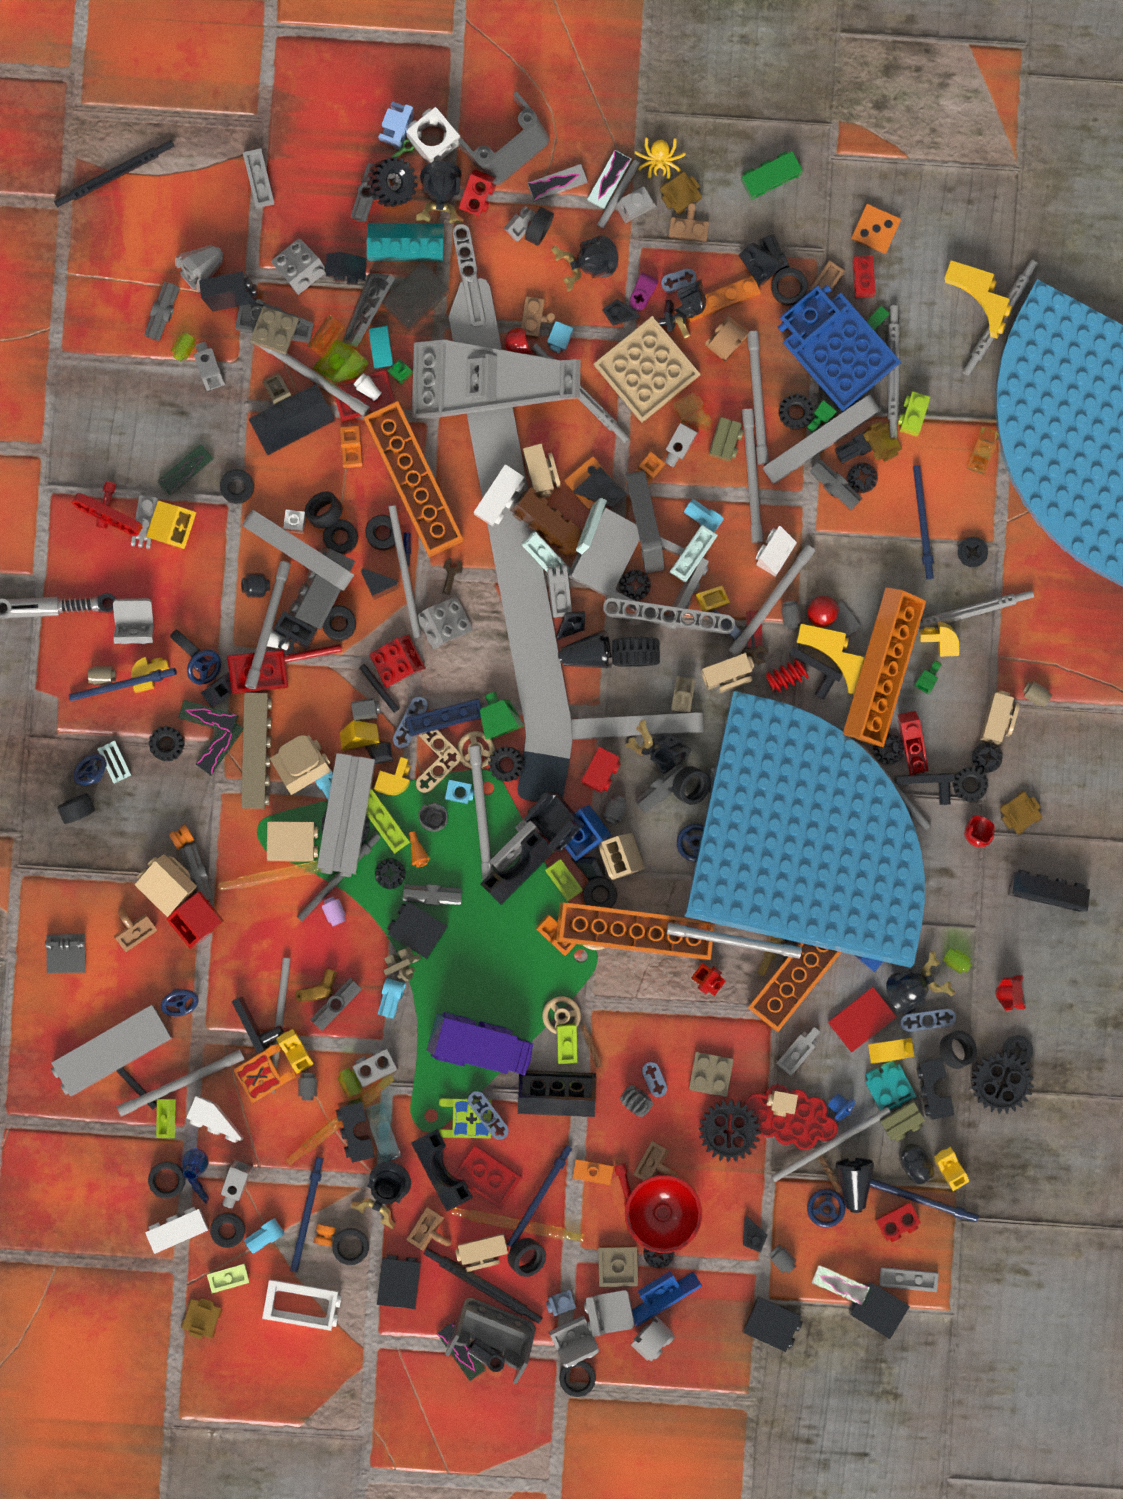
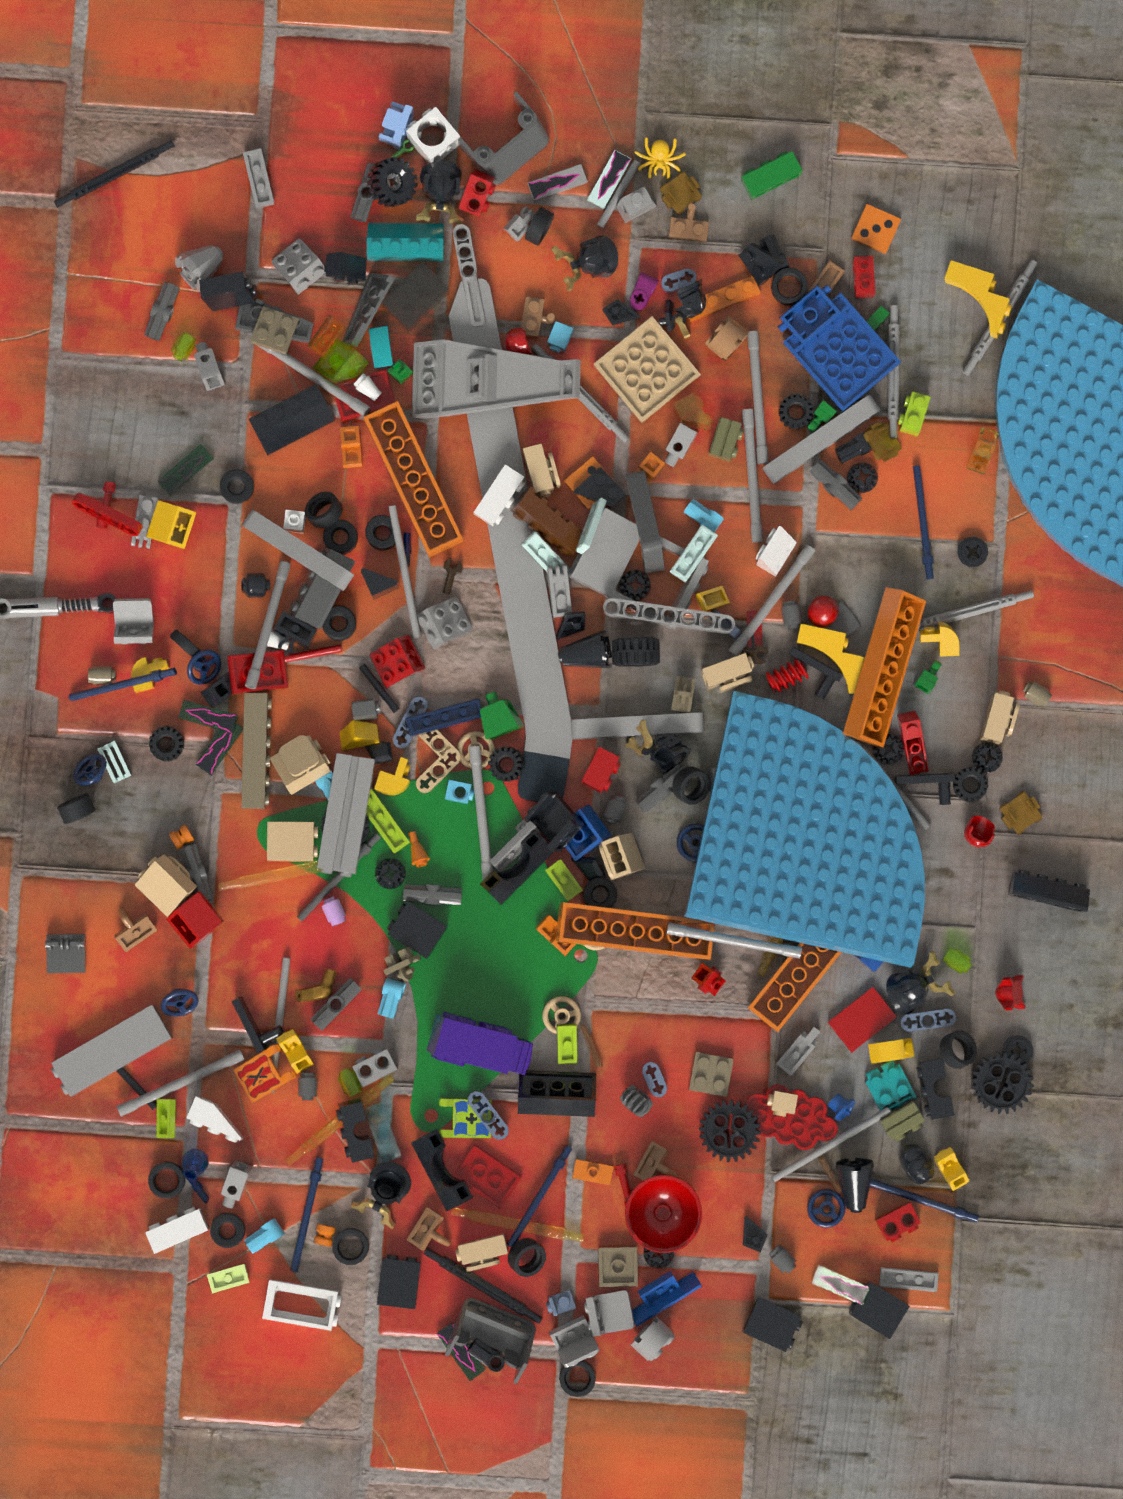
(201, 1318): pearl gold piece -> none
(276, 388): dark tan slope -> none
(433, 817): dark grey hair -> none

